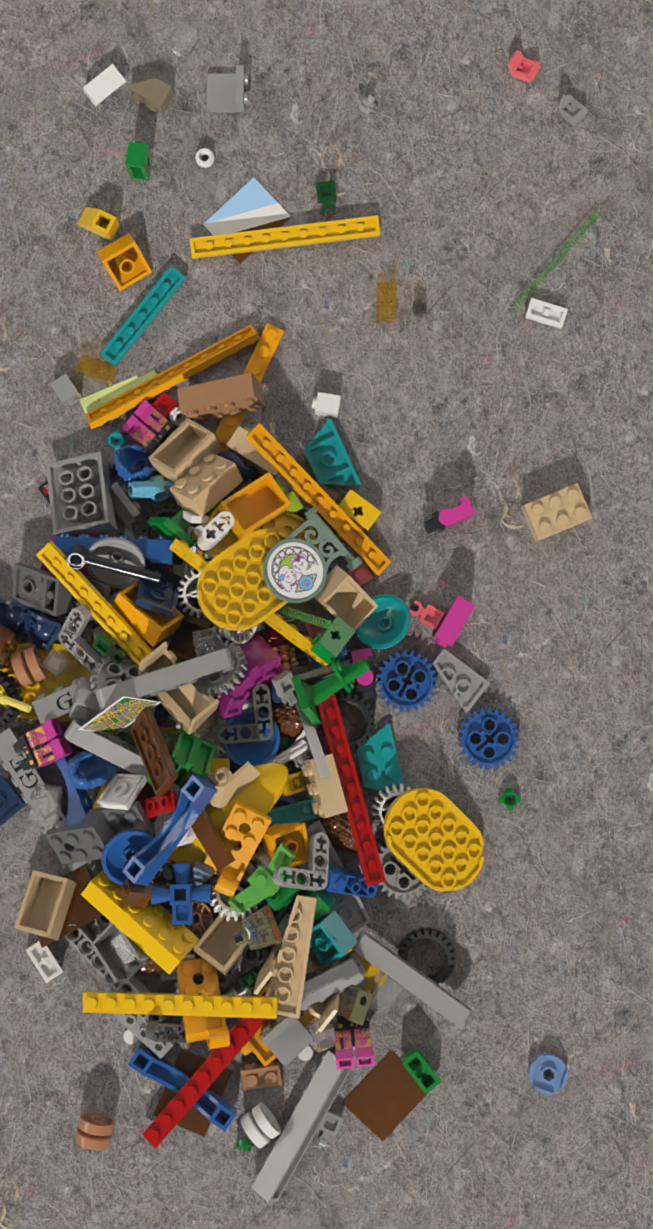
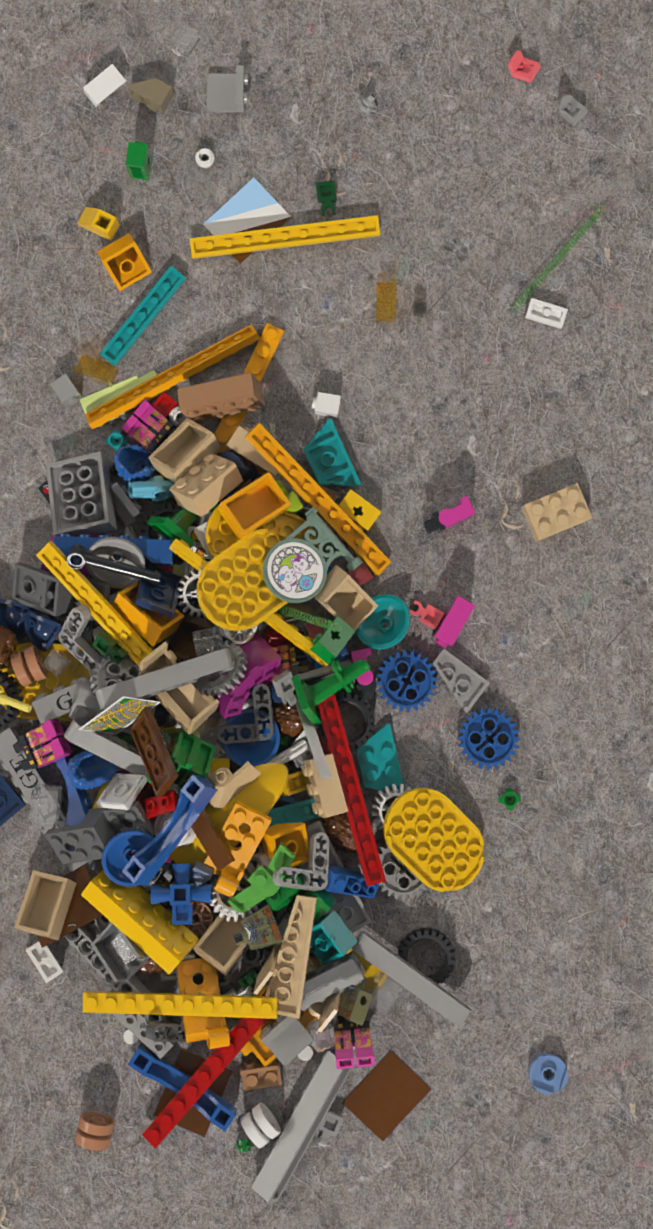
(135, 894): reddish brown brick -> none
(194, 518): white tile -> none
(213, 532): white connector -> none
(420, 1069): green brick -> none

